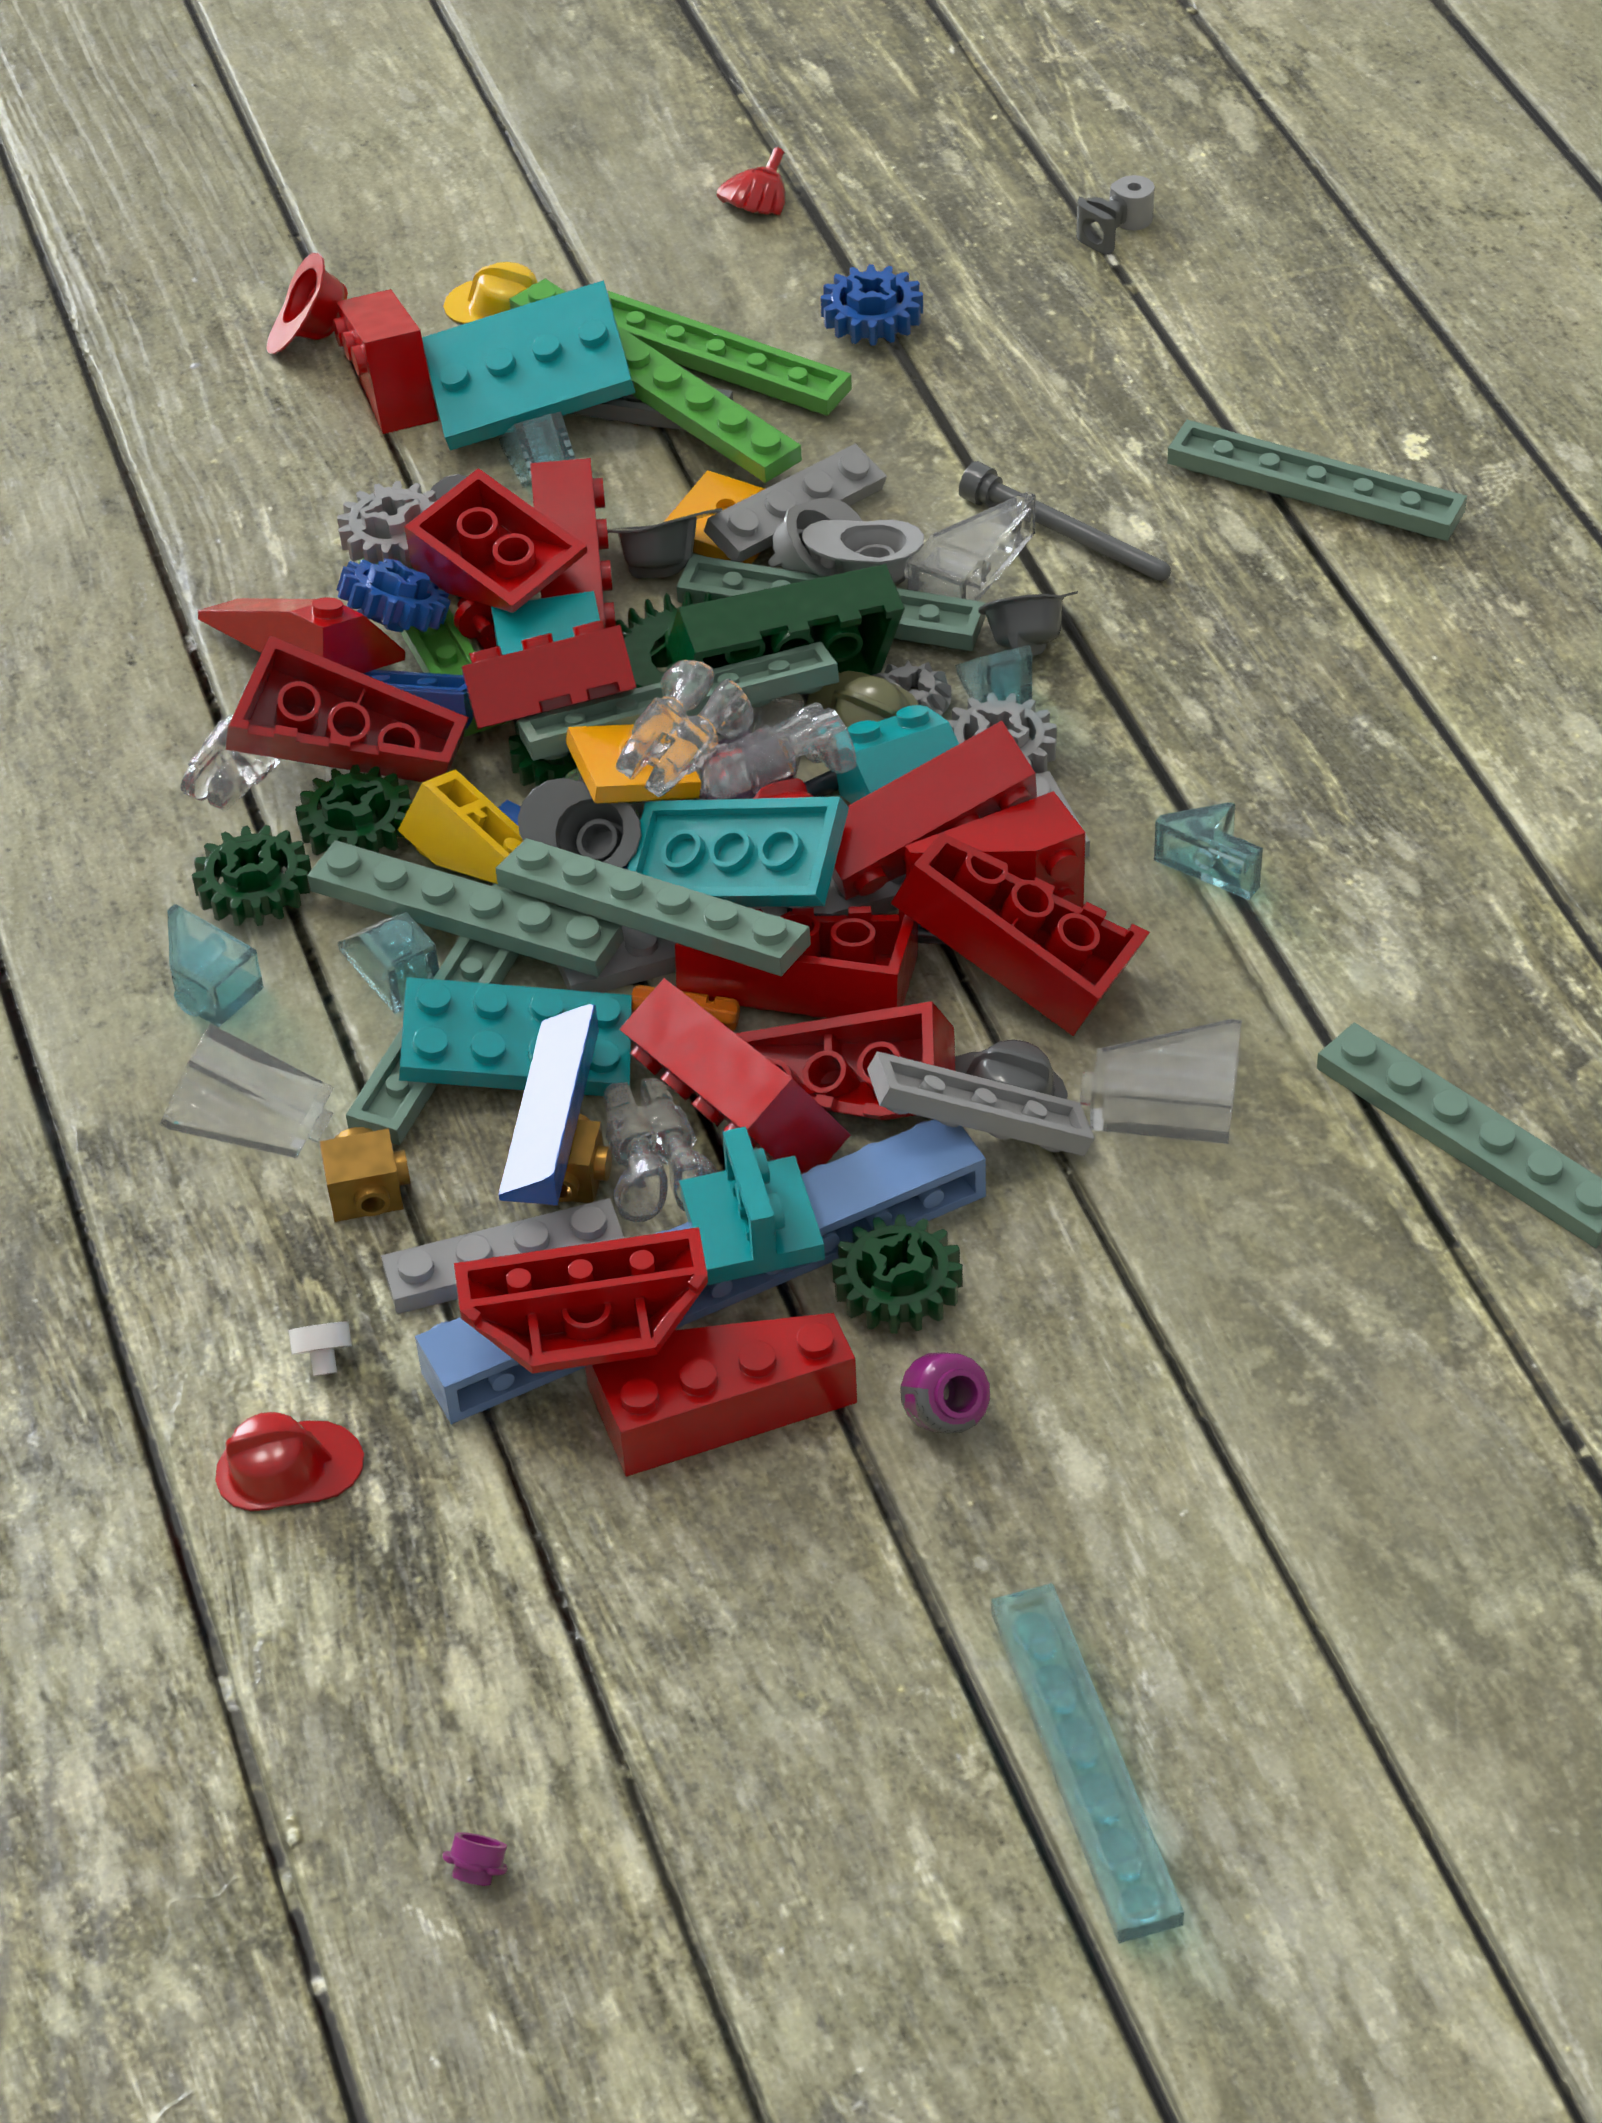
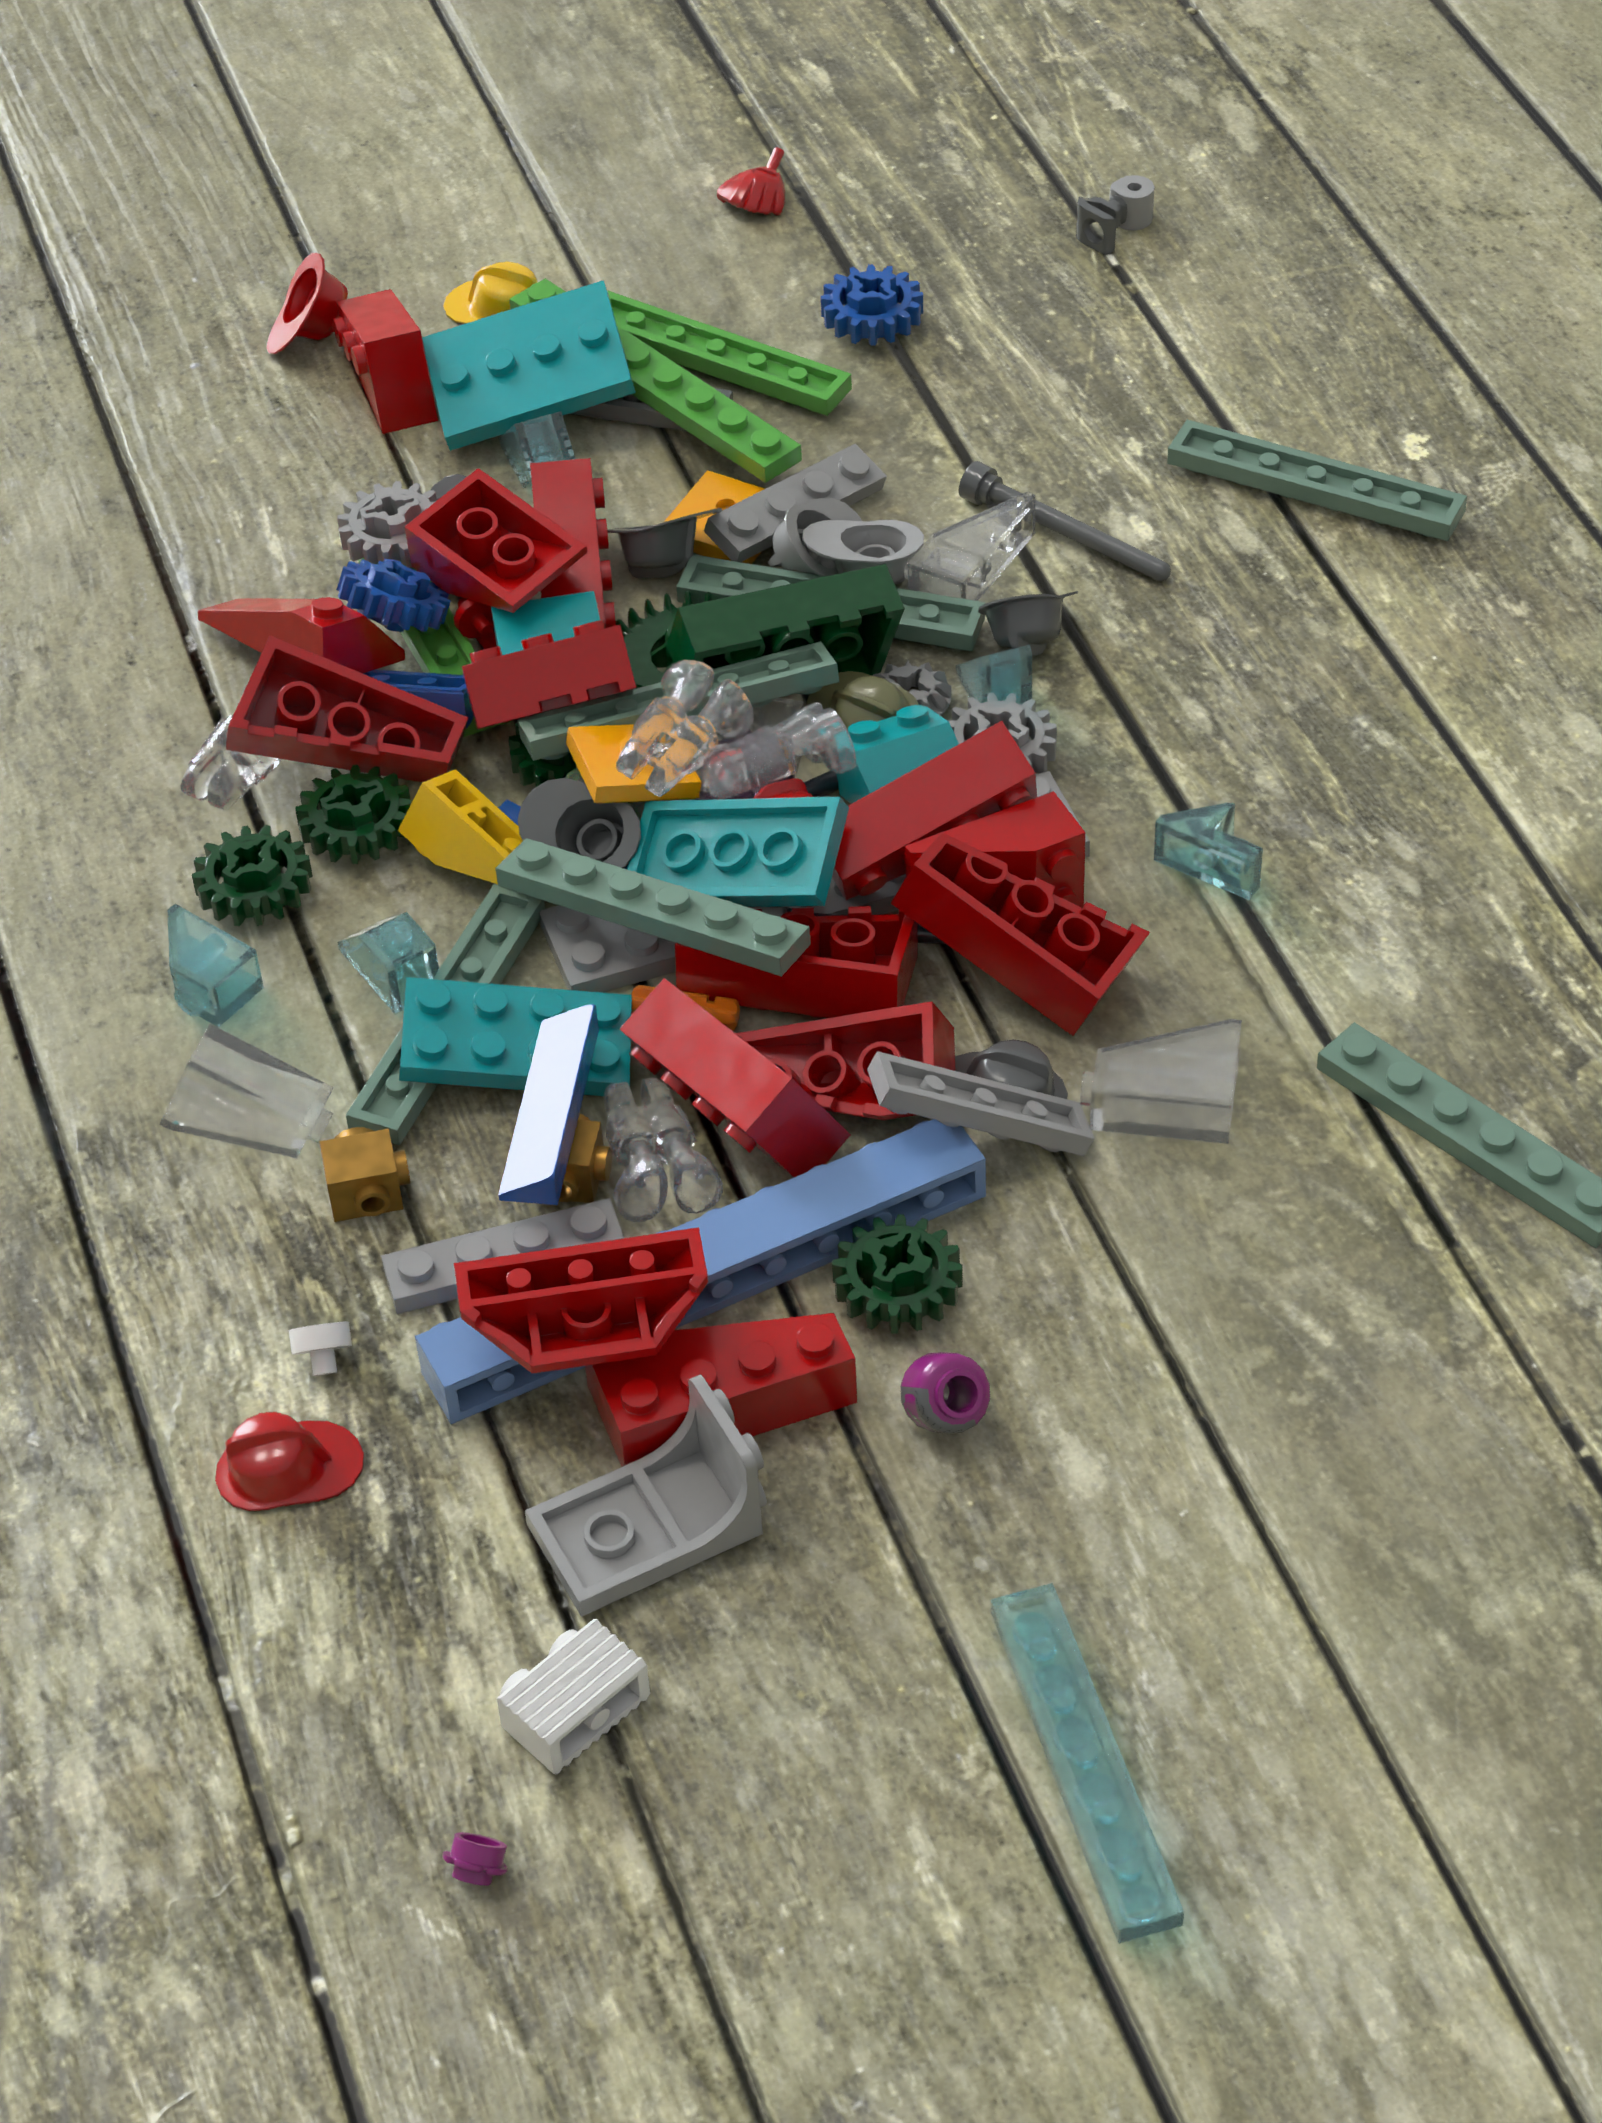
(466, 908): sand green plate -> none
(573, 1695): none -> white brick
(657, 1512): none -> light grey bracket
(752, 1213): teal bracket -> none

